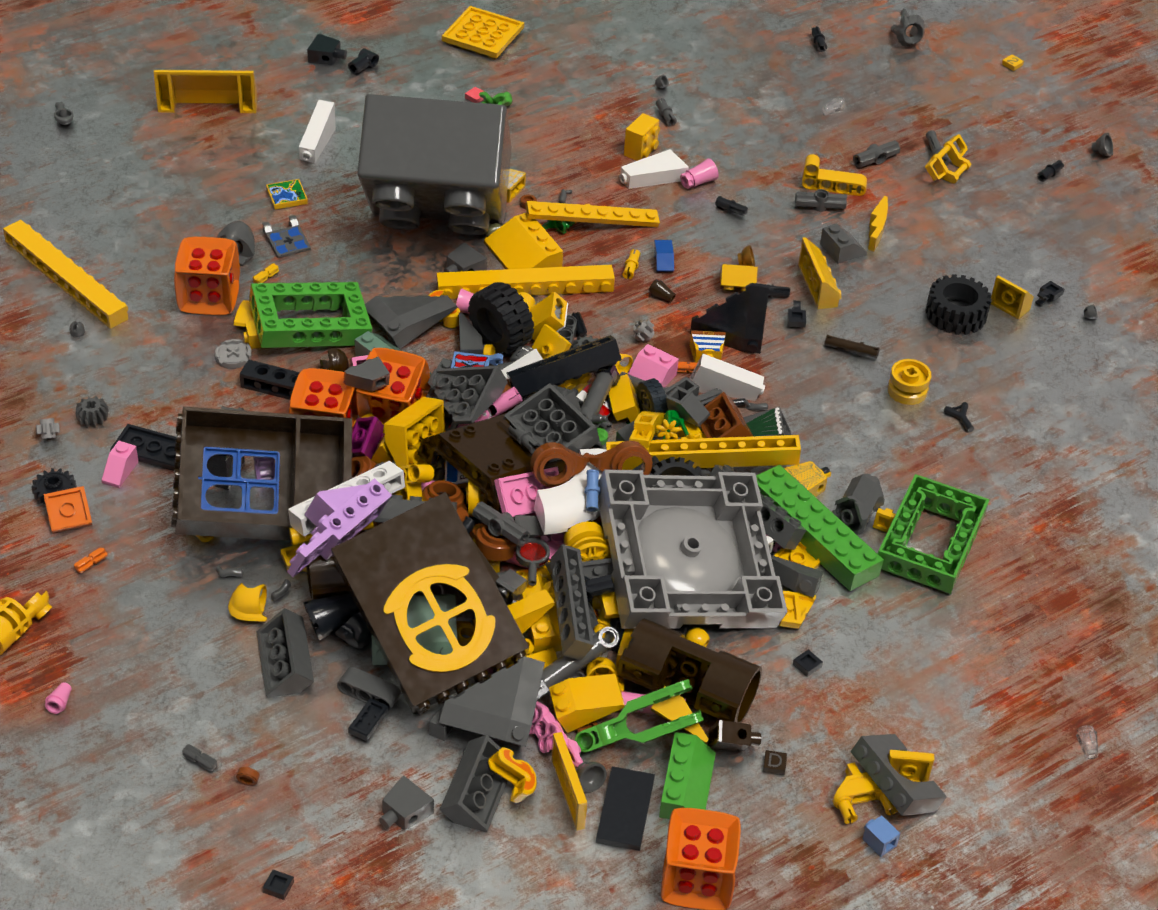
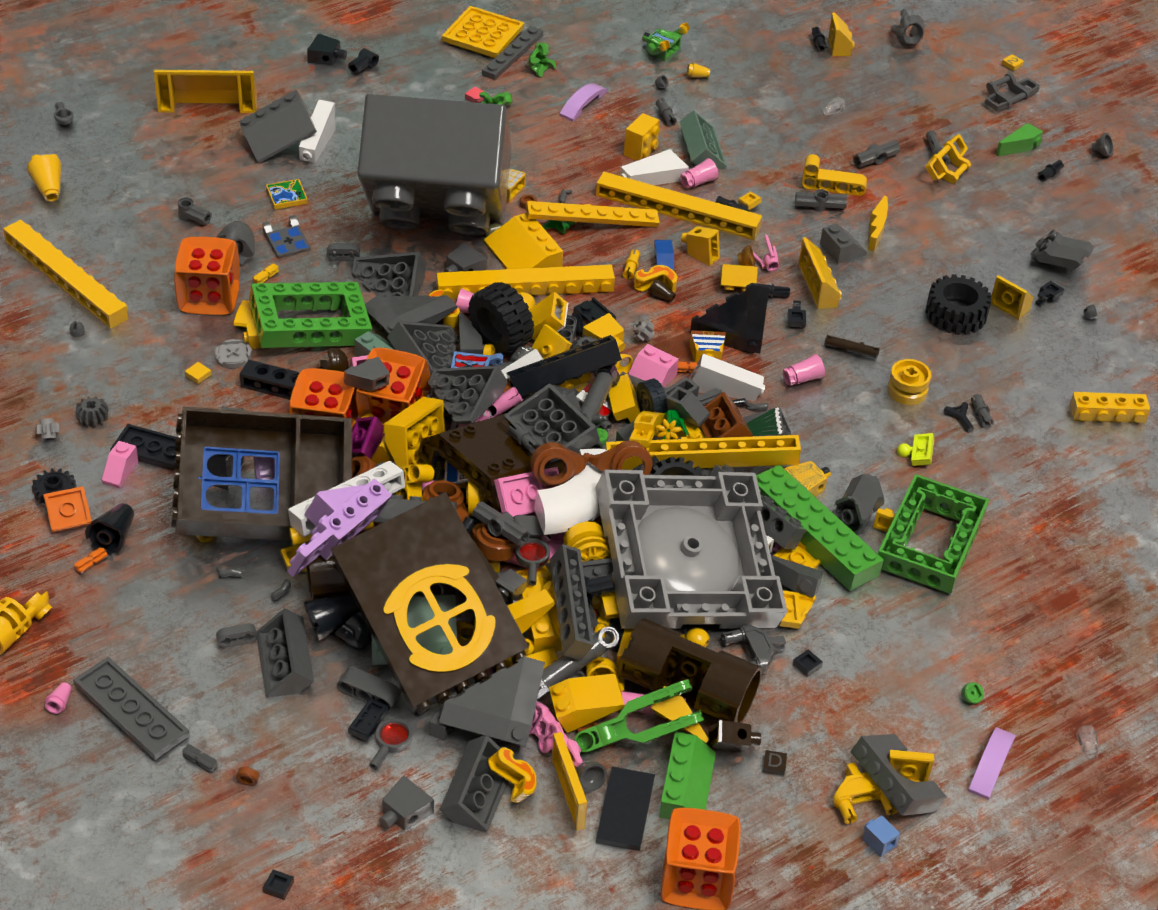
(46, 174): none -> yellow cone
(111, 528): none -> black cone
(131, 708): none -> dark grey plate
(189, 211): none -> dark grey piece
(198, 373): none -> yellow tile
(236, 635): none -> dark grey beam
(247, 603): yellow piece -> none
(277, 126): none -> dark grey slope
(342, 252): none -> dark grey beam
(391, 273): none -> dark grey slope
(391, 736): none -> dark grey piece
(426, 340): none -> dark grey slope
(512, 53): none -> dark grey plate
(538, 61): none -> bright green animal
(580, 99): none -> lavender slope
(592, 310): none -> black plate
(592, 490): medium blue pin -> none
(604, 327): none -> yellow torso
(643, 279): none -> yellow animal
(665, 43): none -> bright green torso
(679, 205): none -> yellow brick
(697, 71): none -> yellow cone
(701, 140): none -> sand green slope
(702, 244): none -> yellow torso
(750, 200): none -> yellow tile
(757, 643): none -> dark grey connector
(771, 259): none -> bright pink plant
(804, 371): none -> bright pink plant
(839, 37): none -> yellow slope
(921, 450): none -> neon yellow plate
(972, 693): none -> bright green tile
(982, 410): none -> dark grey pin
(991, 763): none -> lavender slope
(1014, 86): none -> dark grey bar
(1020, 141): none -> bright green slope
(1061, 251): none -> dark grey brick
(1109, 407): none -> yellow brick

